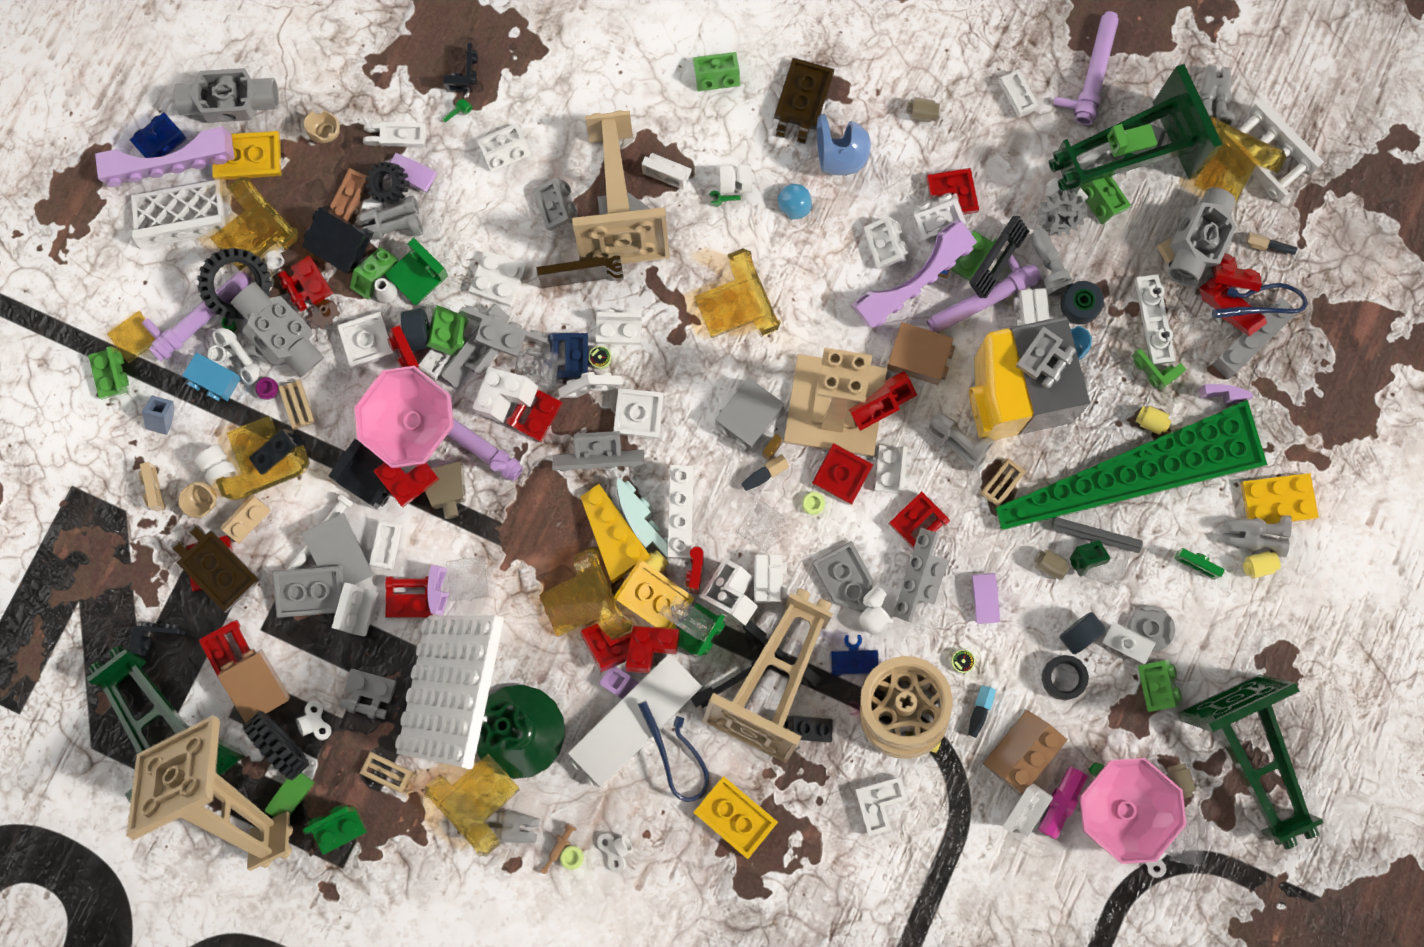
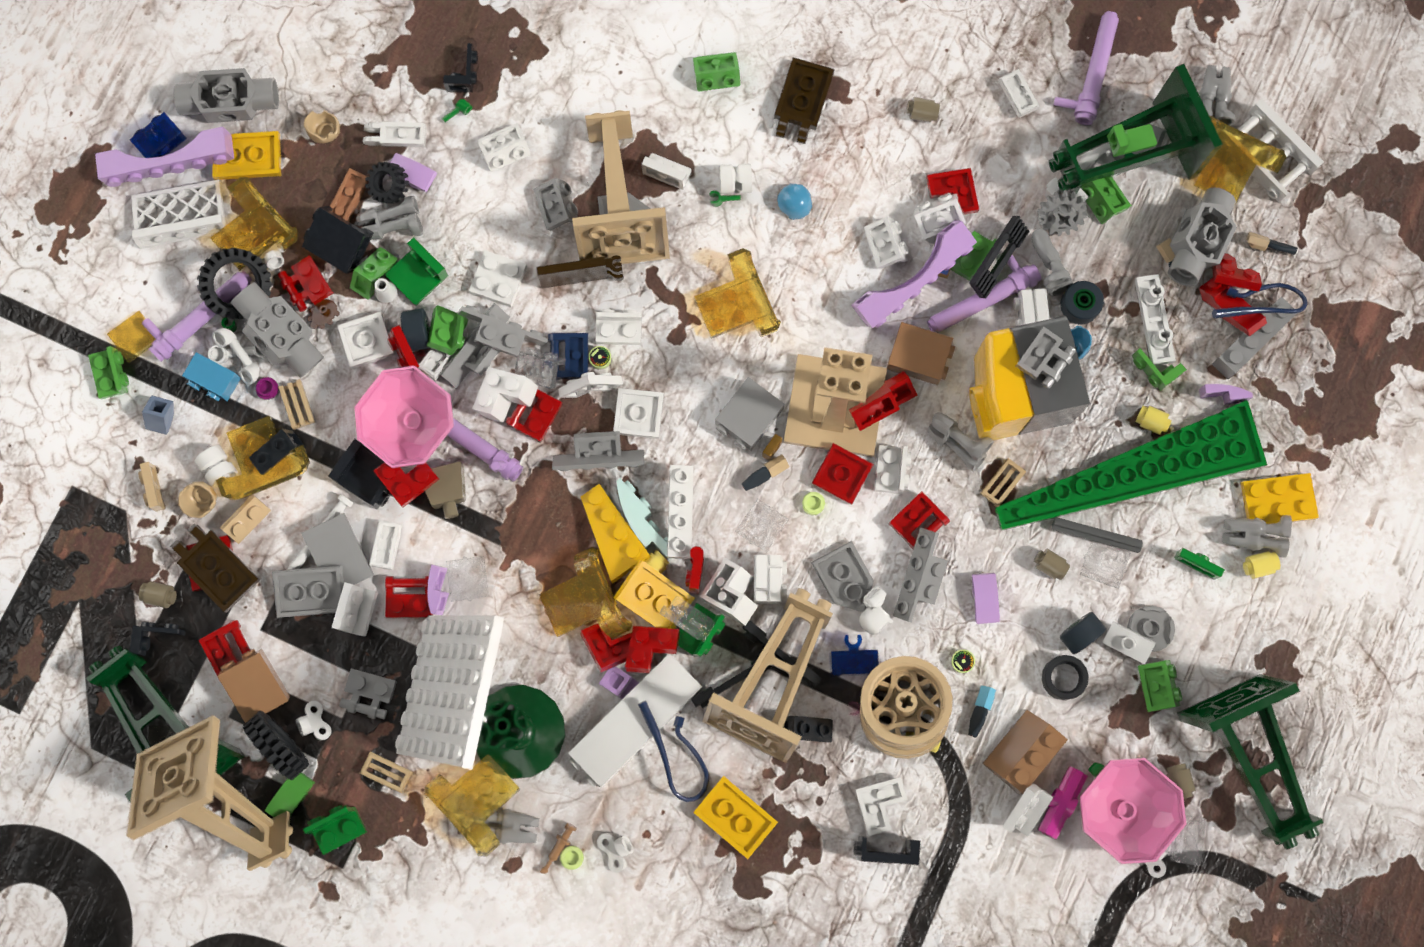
(157, 594): none -> dark tan brick
(845, 154): medium blue piece -> none
(910, 857): none -> black panel
(1088, 557): dark green bracket -> none

